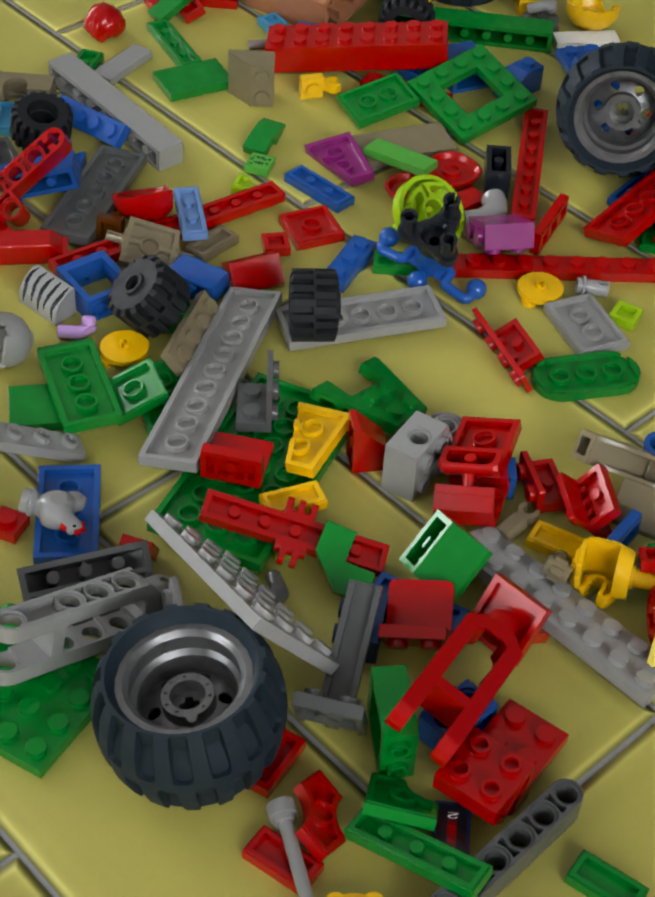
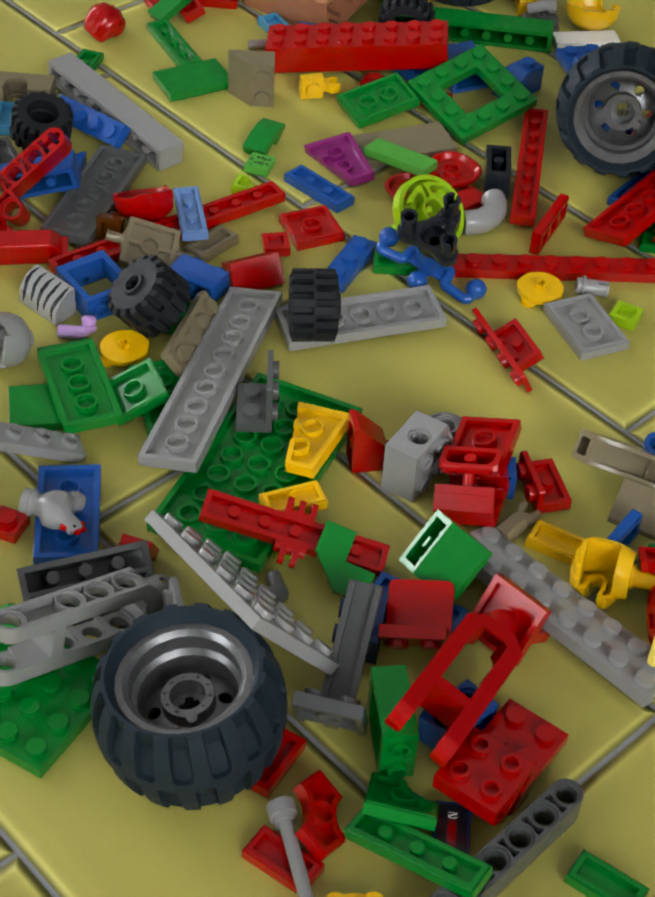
(124, 63): light grey tile -> none
(236, 459): red bracket -> none
(384, 403): green wing -> none
(500, 233): magenta brick -> none
(557, 567): dark tan bar -> none
(585, 376): green tile -> none
(590, 500): red bracket -> none

